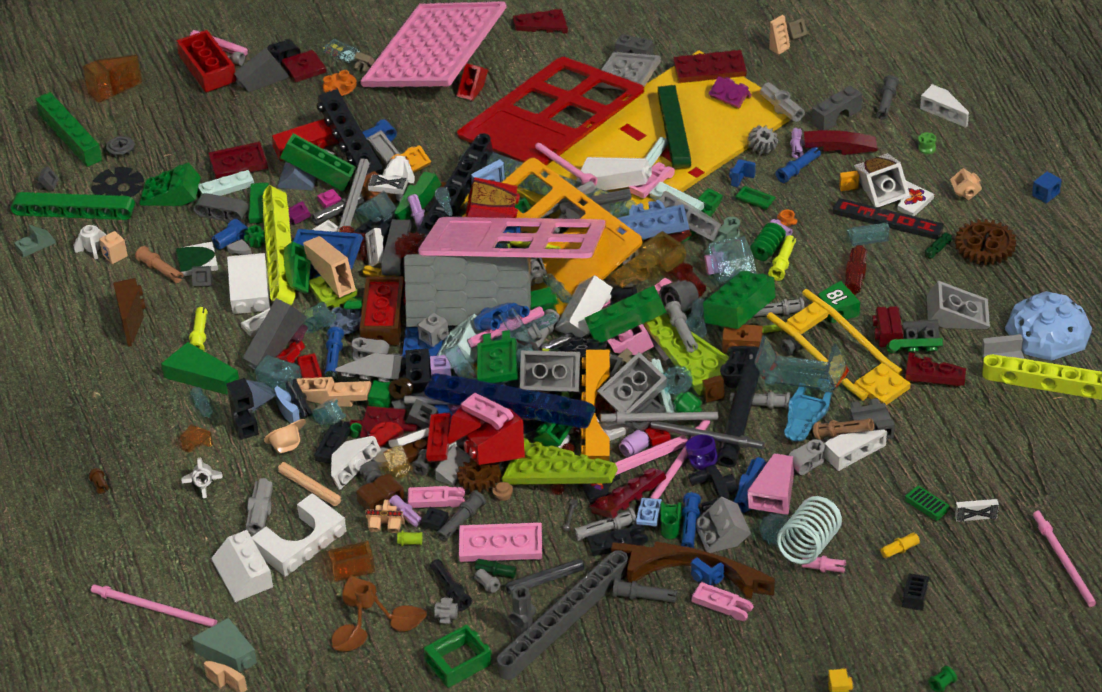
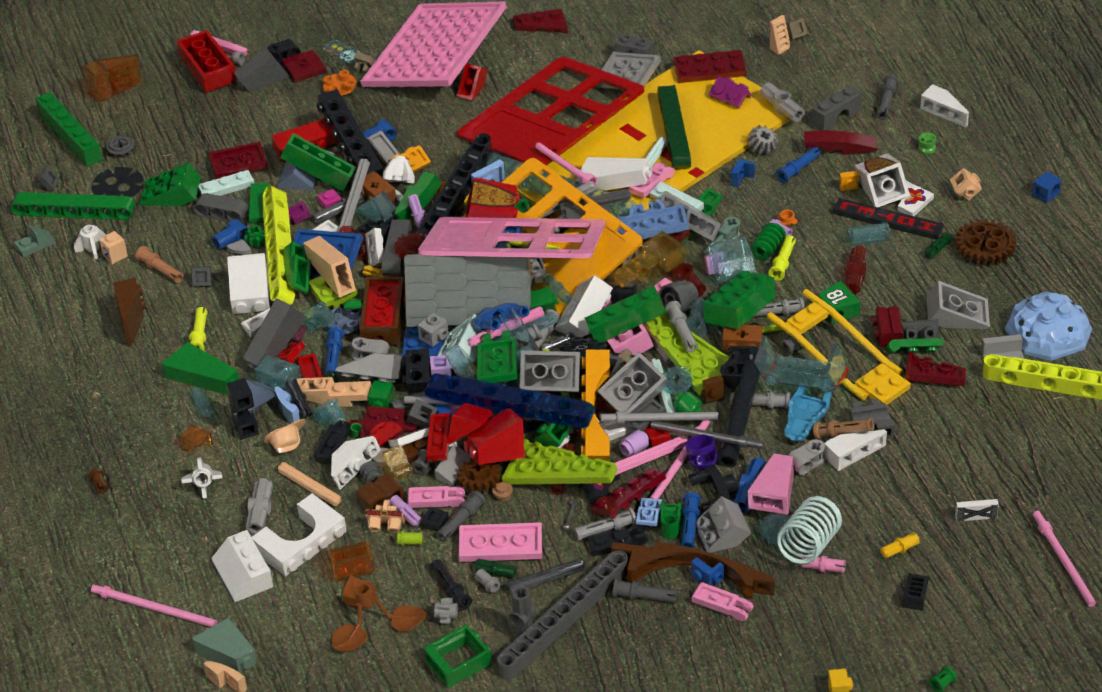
(196, 255): dark green tile -> none
(388, 184): tile -> none
(405, 389): dark brown wheel -> none
(443, 198): clear light blue bar -> none
(487, 410): bright pink plate -> none
(755, 197): green tile -> none
(797, 143): lavender axle -> none
(927, 503): green tile -> none

